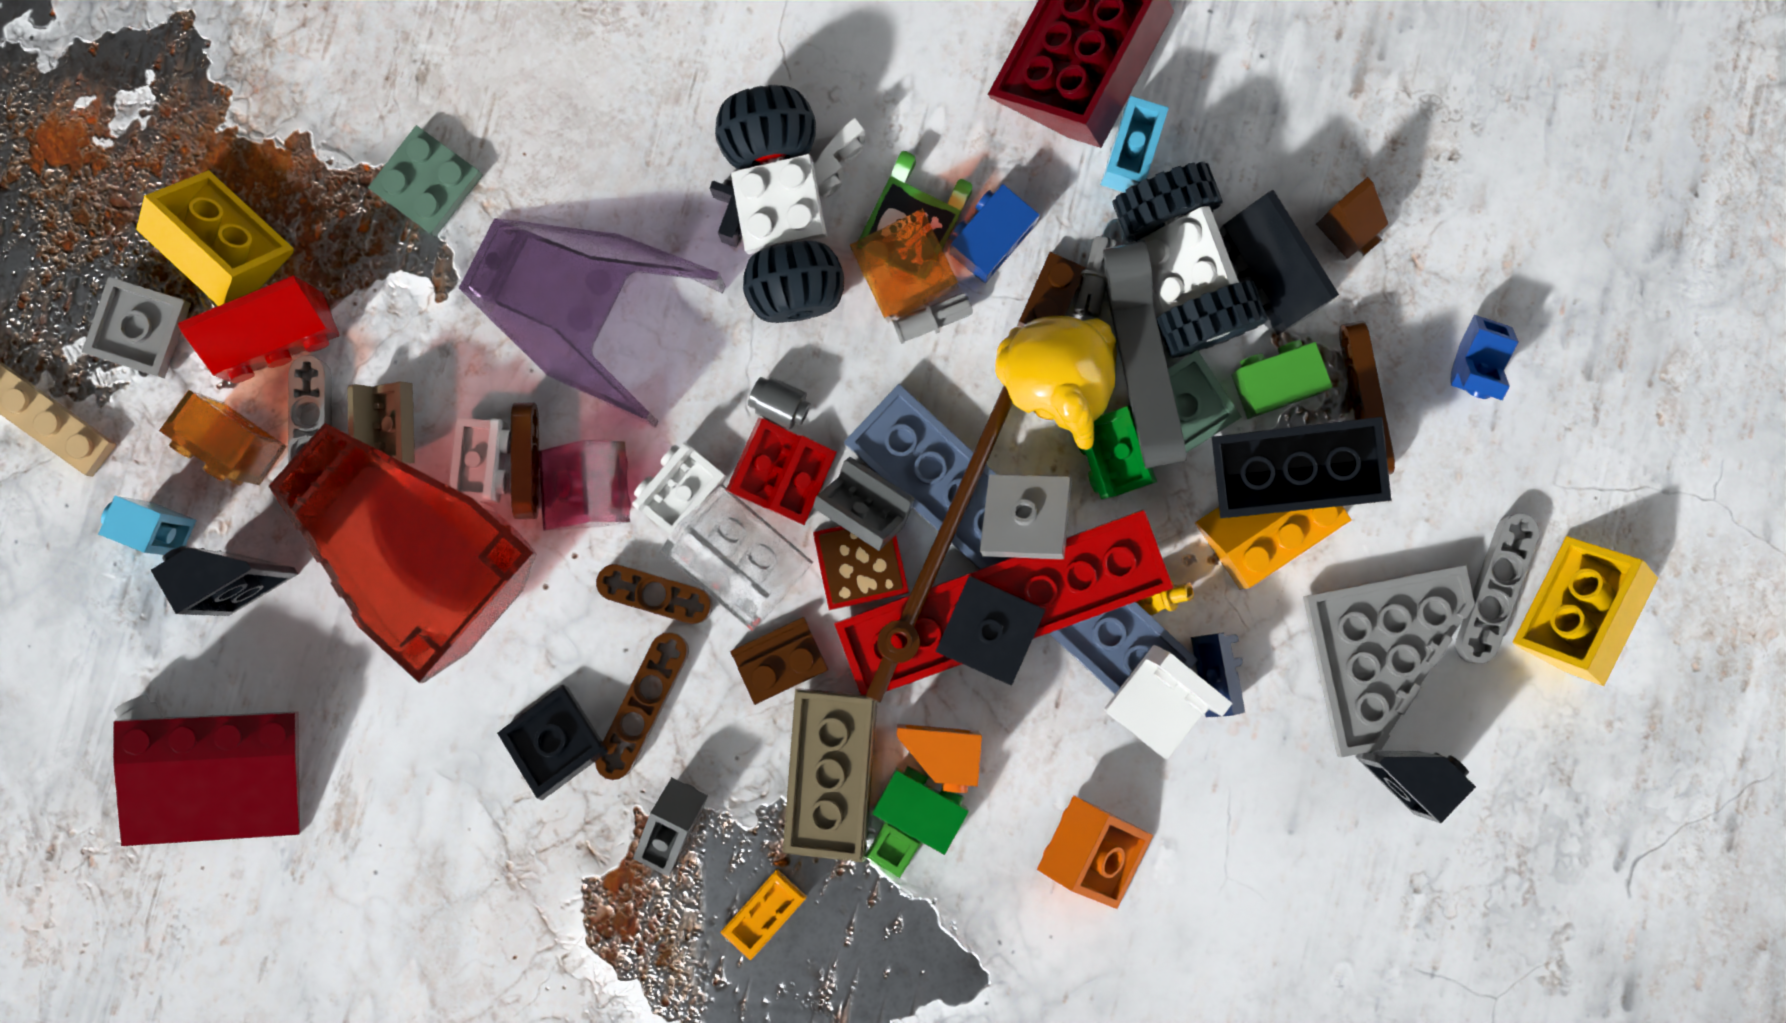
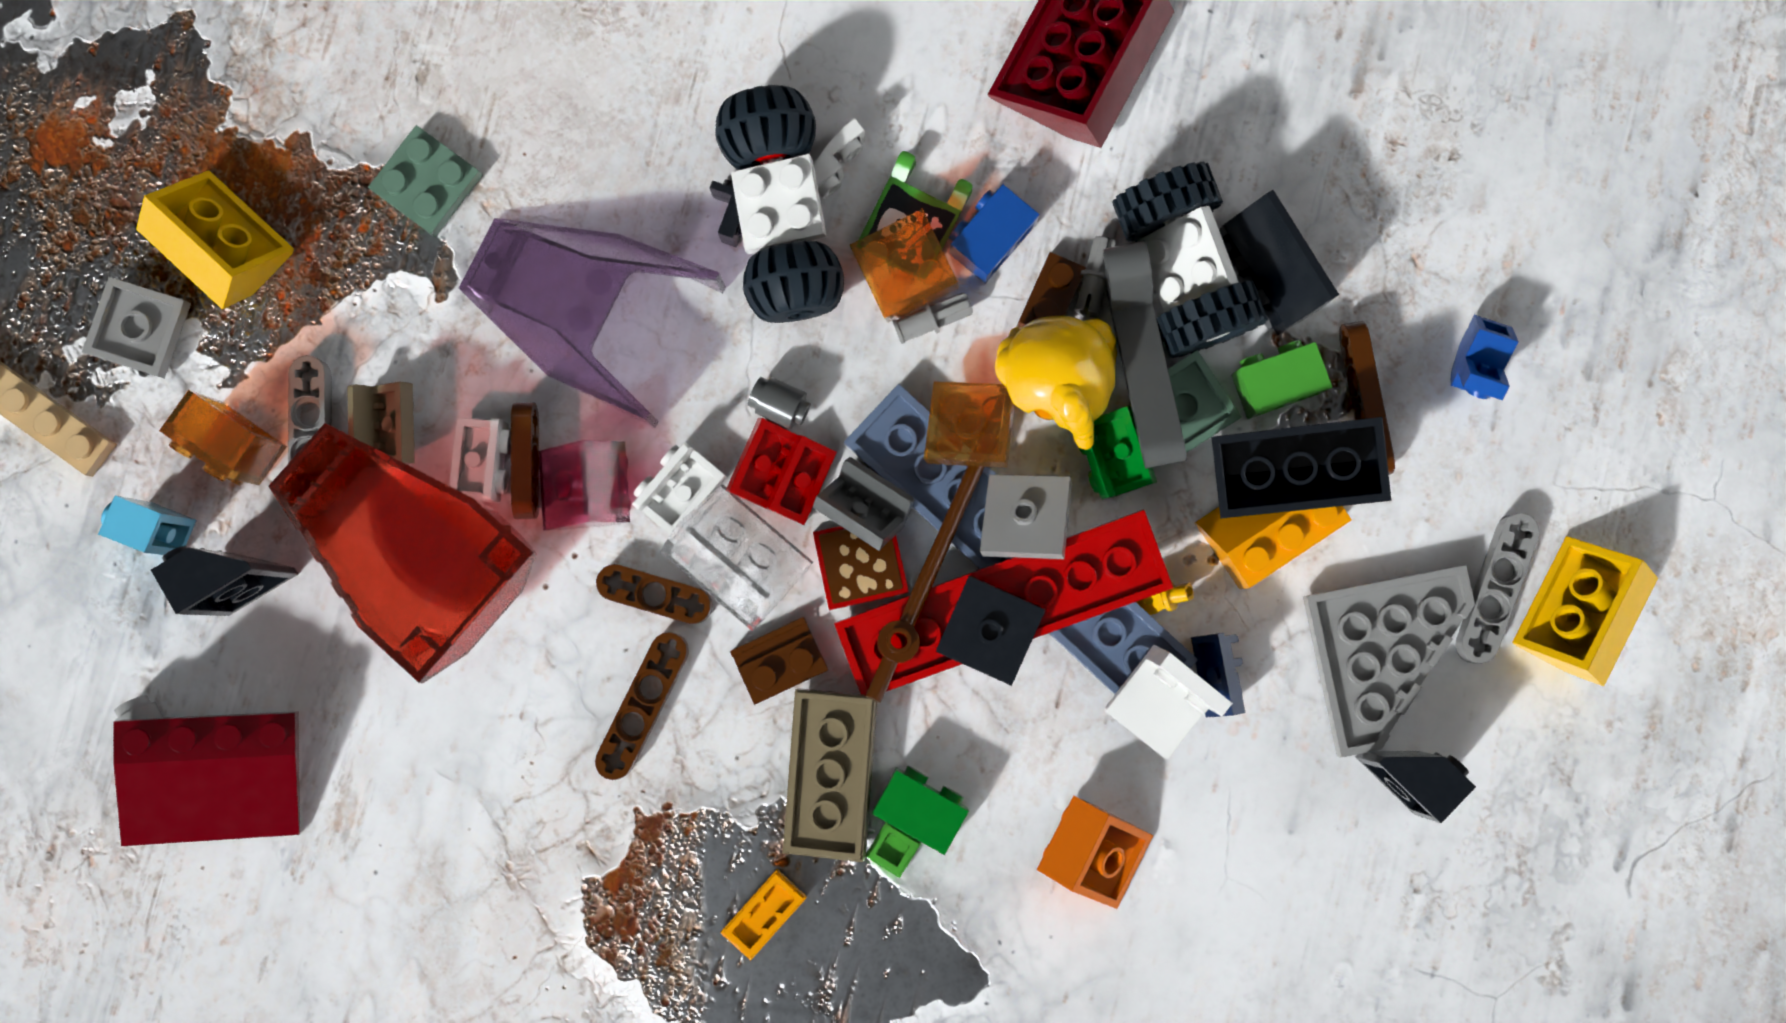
(261, 329): red slope -> none
(552, 742): black plate -> none
(670, 826): dark grey slope -> none
(945, 754): orange slope -> none
(969, 425): none -> clear orange plate
(1134, 144): medium azure brick -> none
(1355, 220): reddish brown slope -> none

